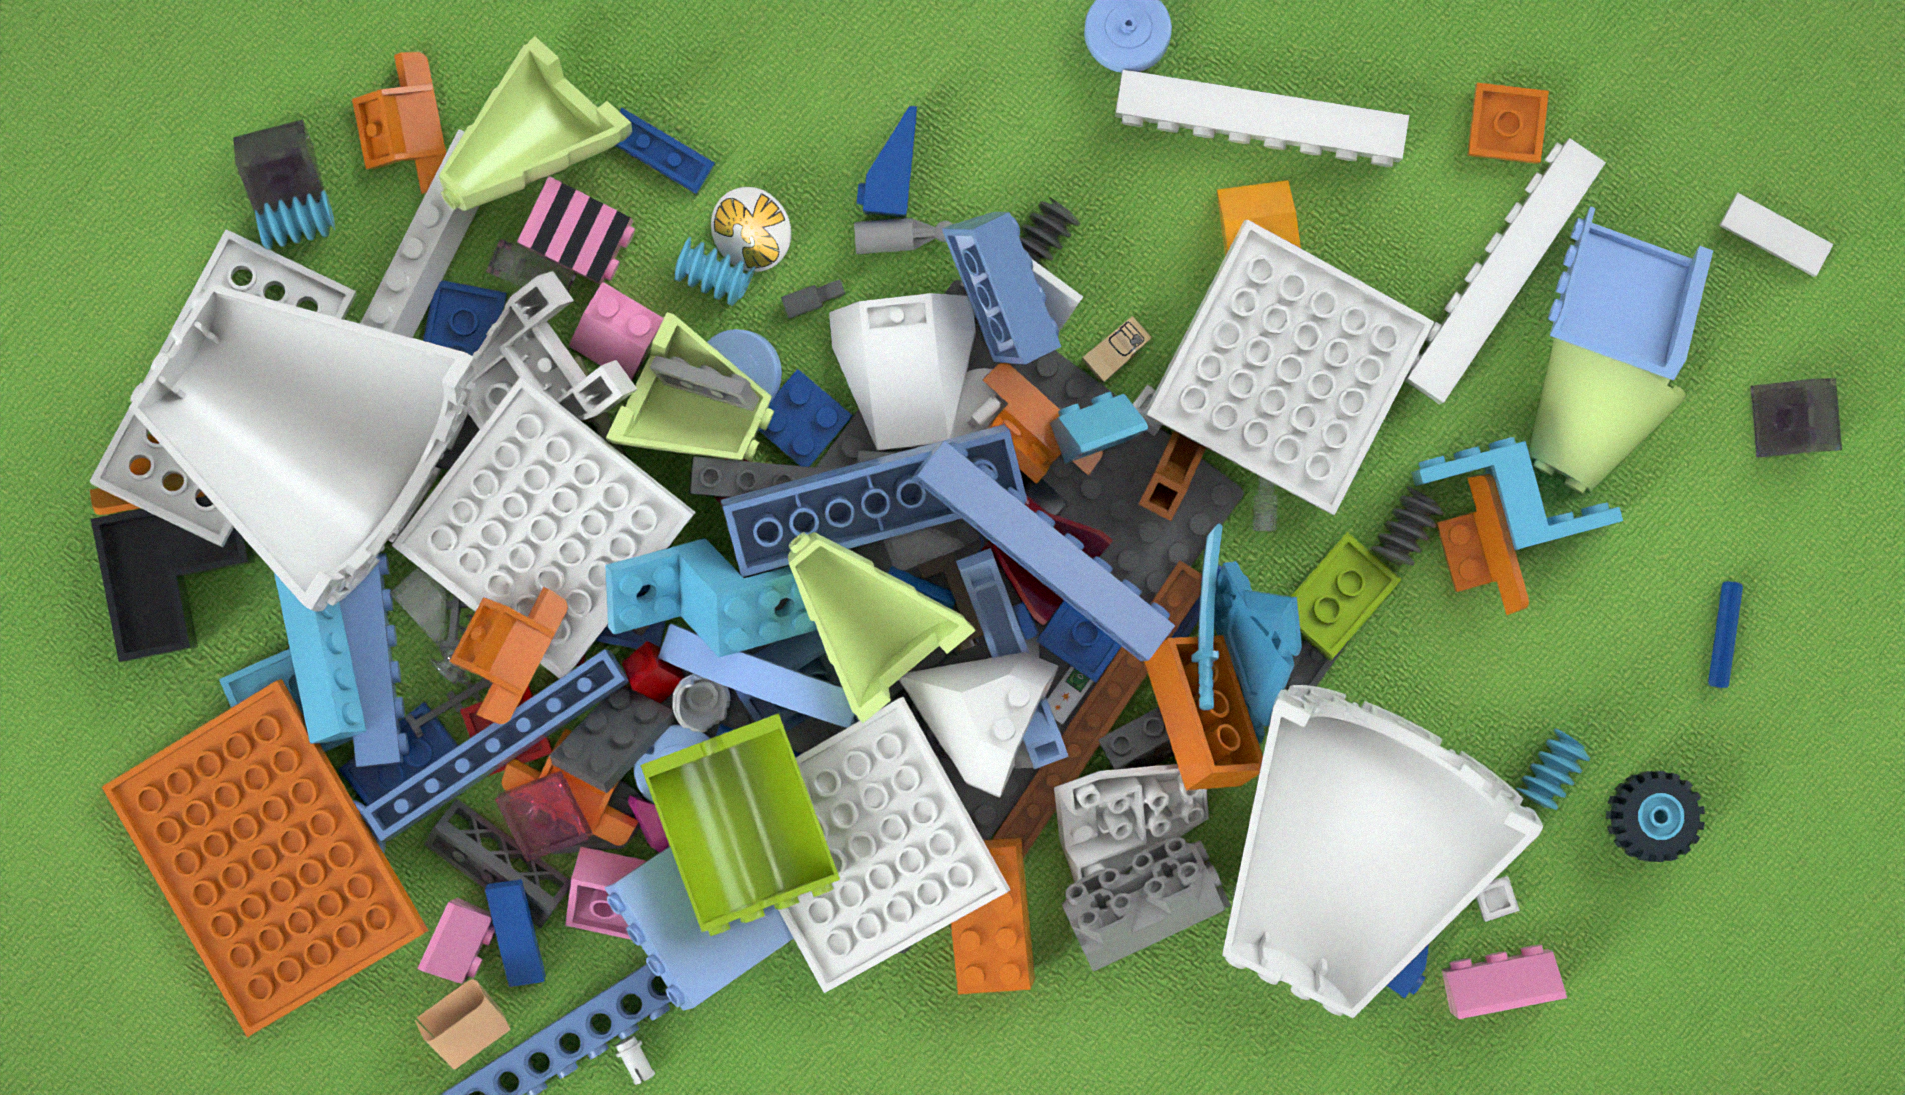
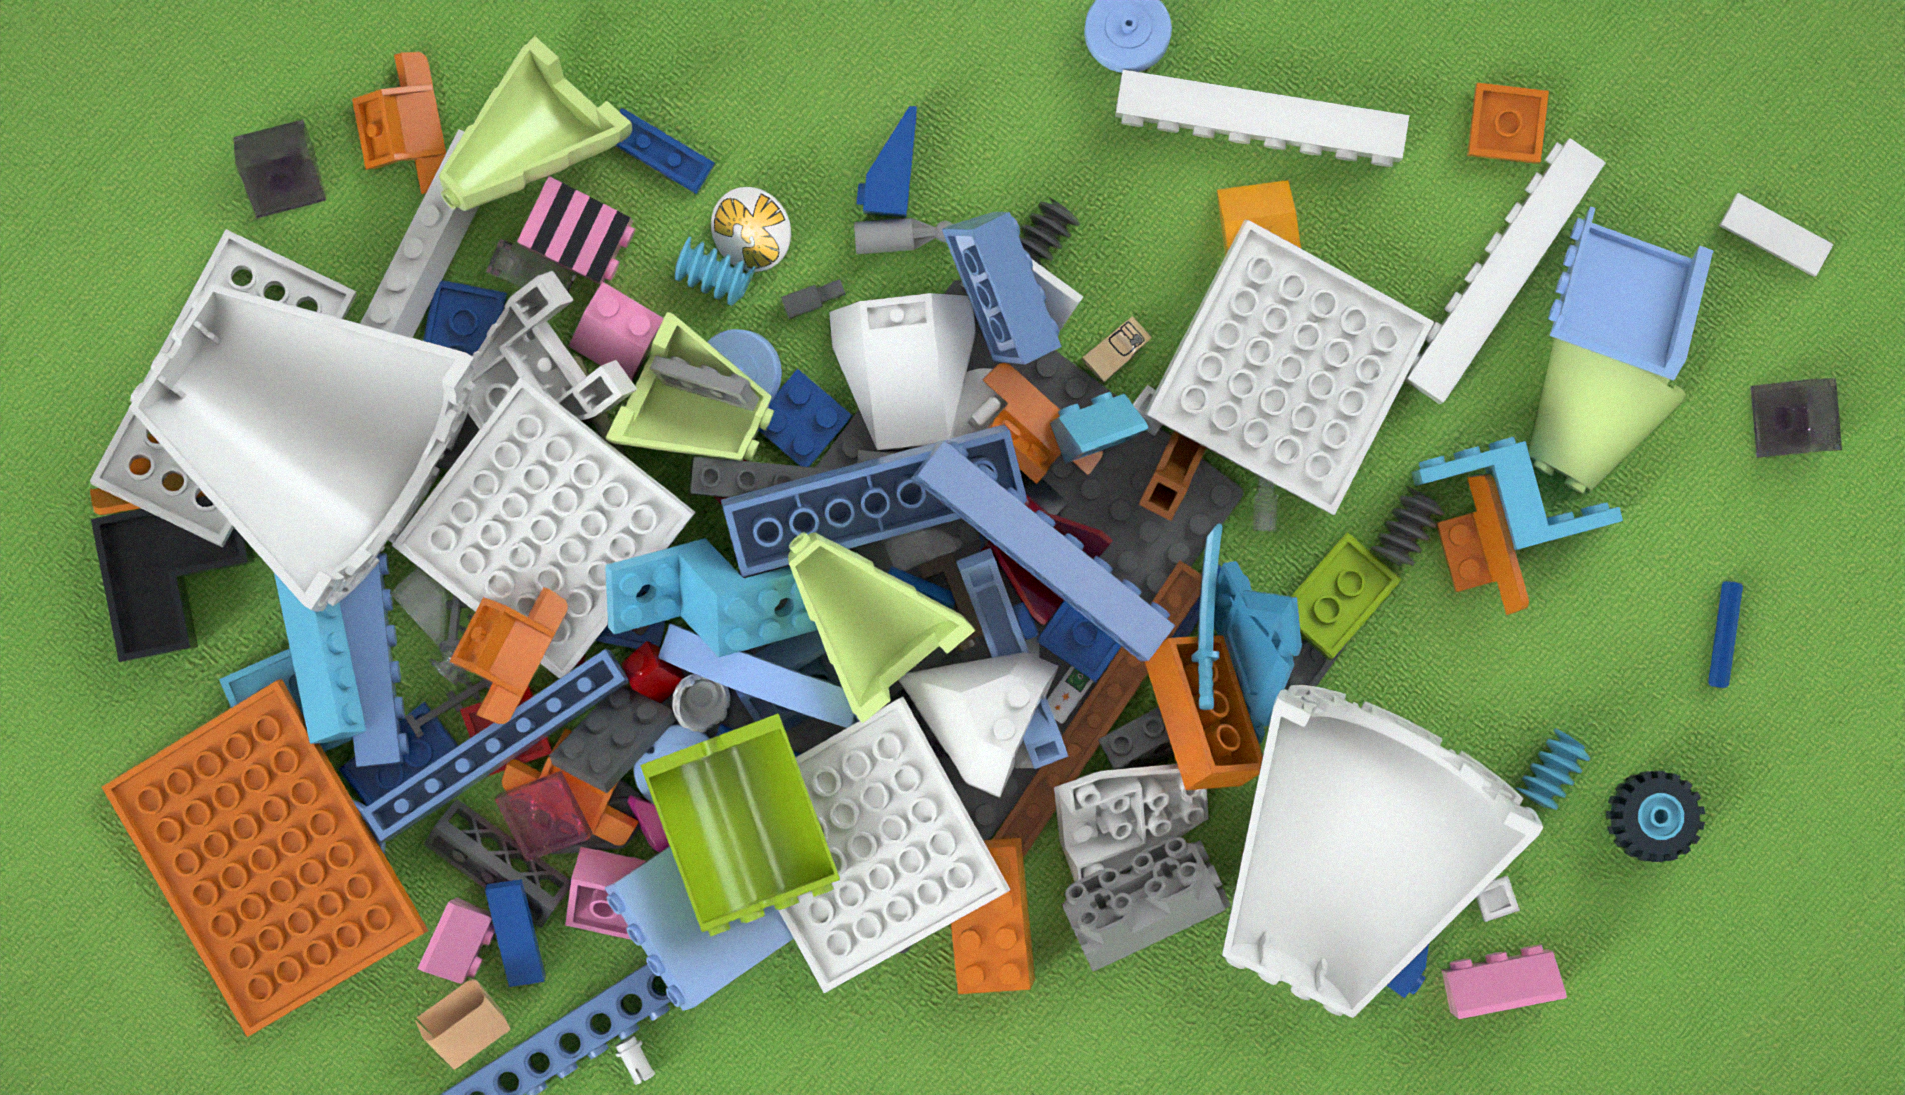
(295, 220): medium azure piece -> none

